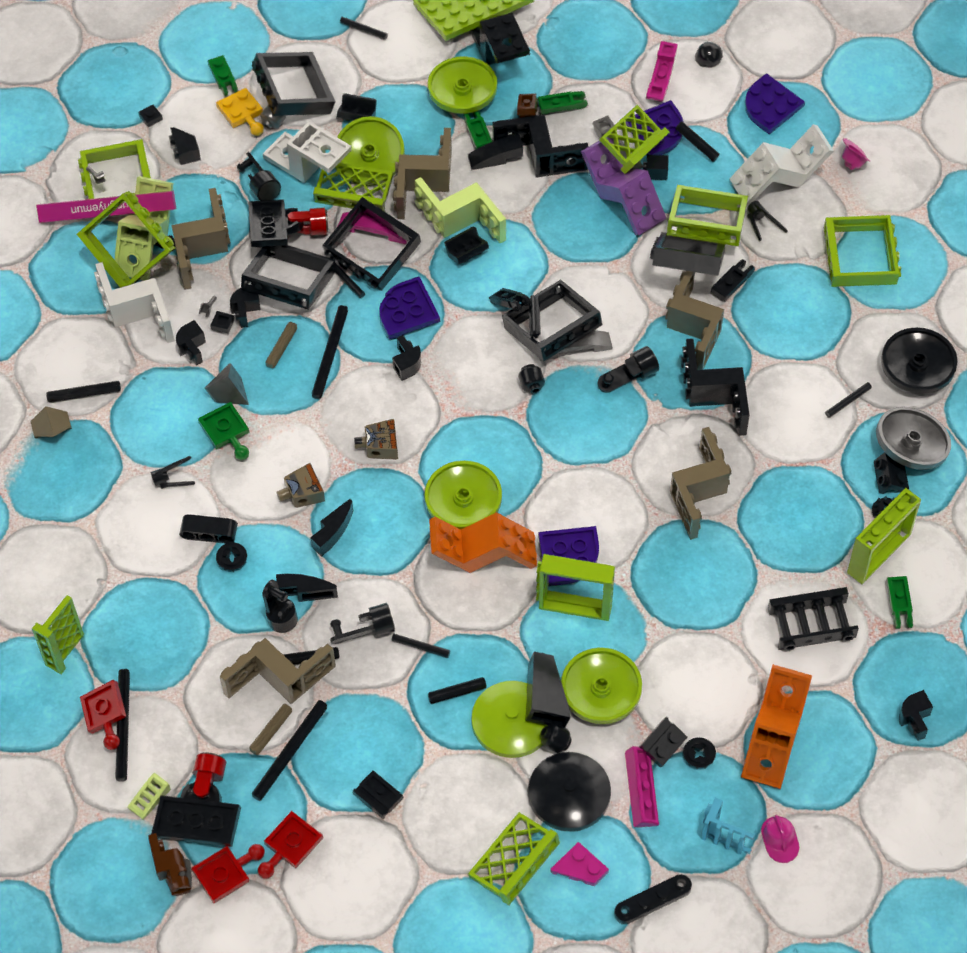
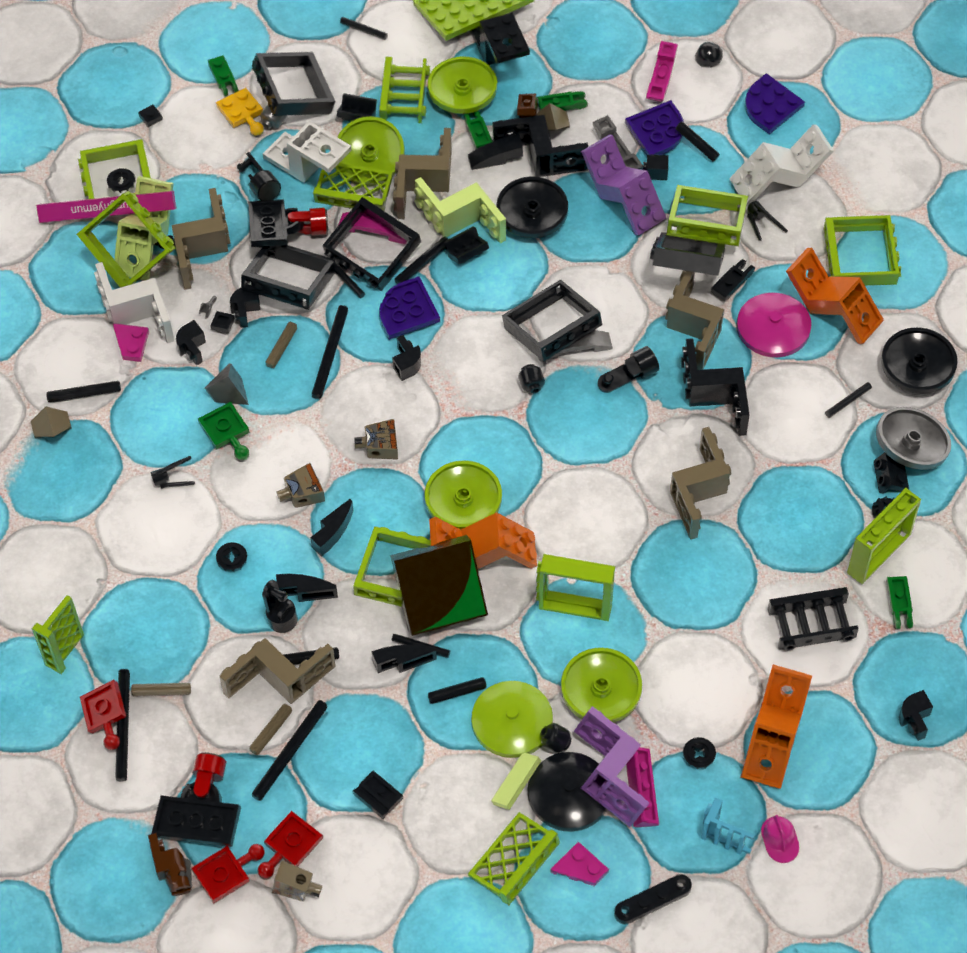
(98, 177): flat silver hand -> none
(114, 178): none -> black gear
(131, 341): none -> dark pink wing
(143, 792): yellowish green slope -> none
(161, 689): none -> dark tan axle
(185, 145): black slope -> none
(208, 528): black beam -> none
(295, 882): none -> dark tan torso
(379, 592): none -> lime window
(381, 620): black piece -> none
(389, 82): none -> lime fence
(403, 657): none -> black slope
(421, 261): none -> black axle
(439, 585): none -> dark brown tile
(510, 299): black hinge -> none
(516, 781): none -> yellowish green tile
(533, 207): none -> black dish
(534, 317): black axle -> none
(545, 692): black slope -> none
(555, 117): none -> dark tan slope
(570, 543): dark purple plate -> none
(603, 782): none -> medium lavender bracket
(642, 147): lime fence -> none
(663, 742): black plate -> none
(774, 325): none -> dark pink dish
(835, 295): none -> orange bracket
(853, 155): dark pink piece -> none

